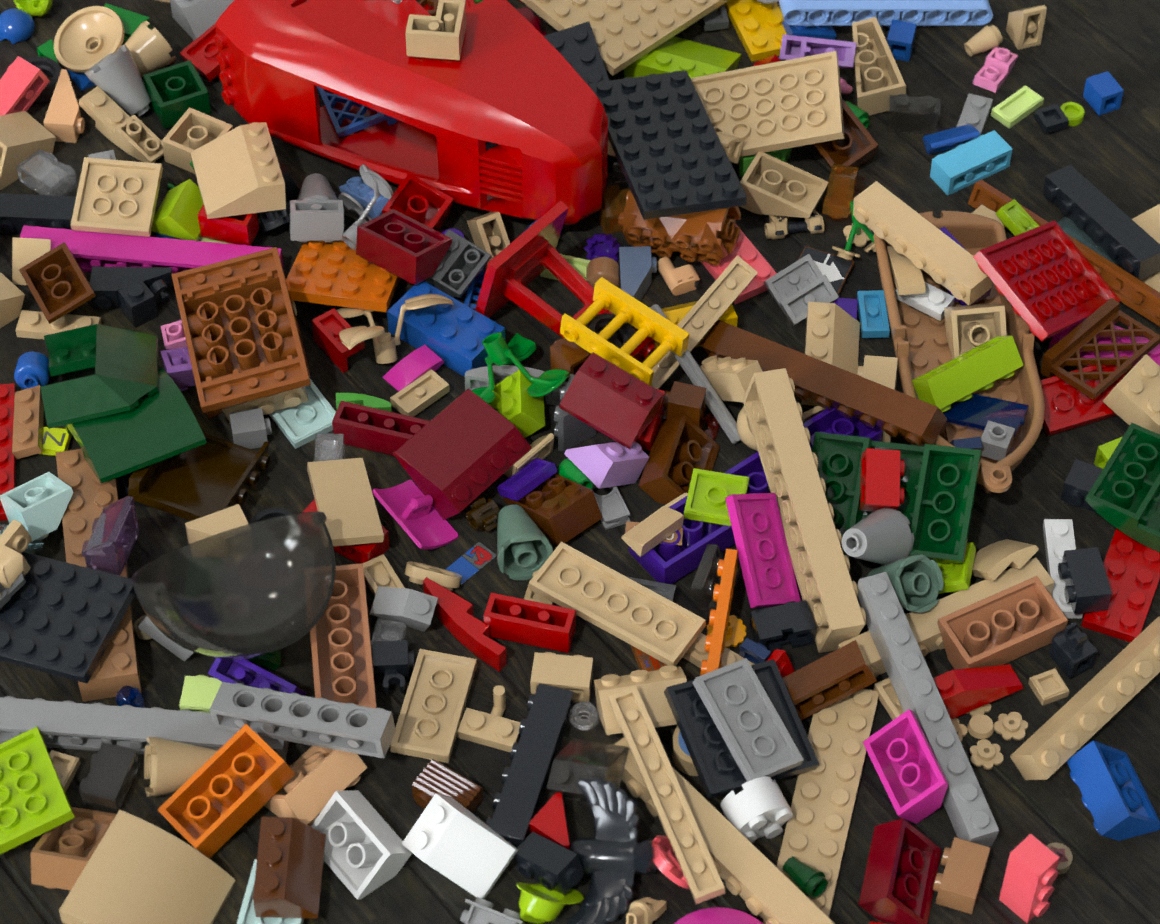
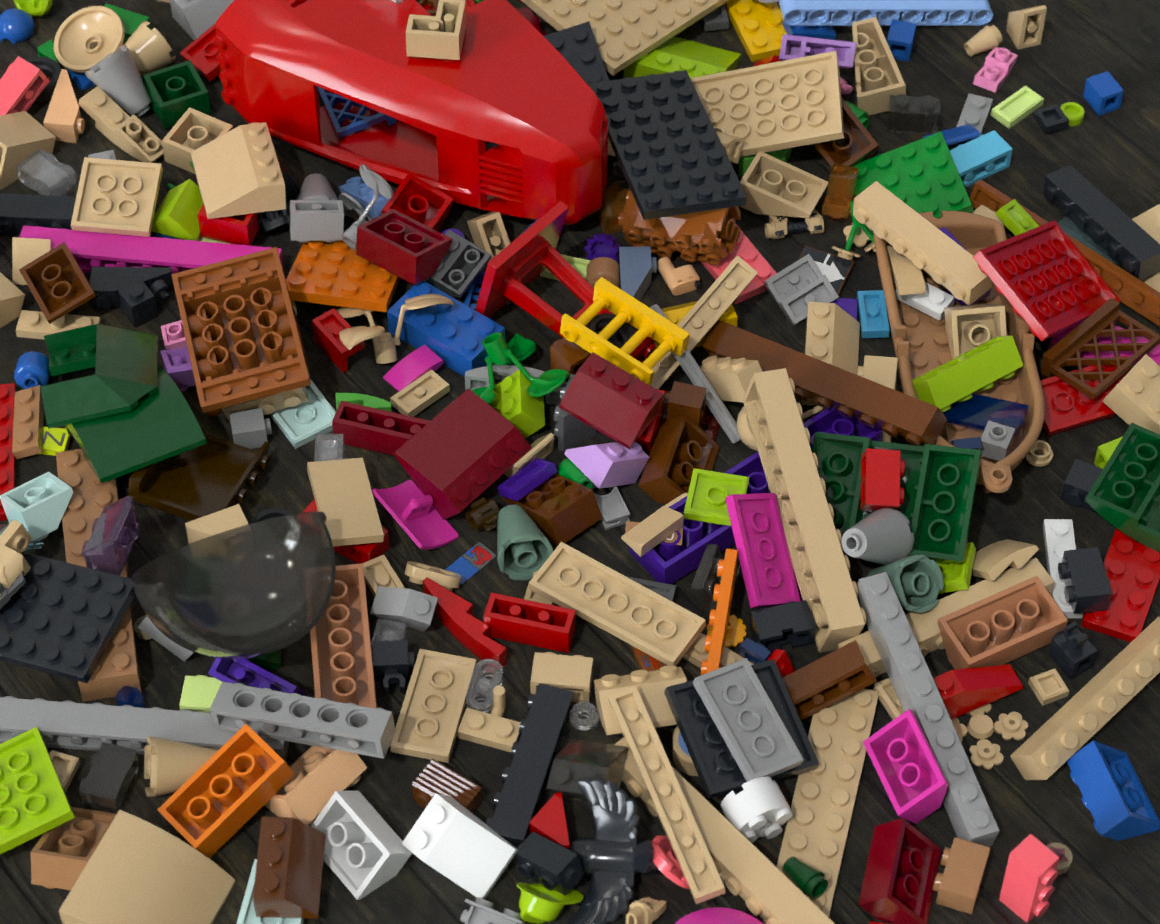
(482, 688): none -> clear plate
(918, 175): none -> green plate
(1040, 454): none -> tan plate

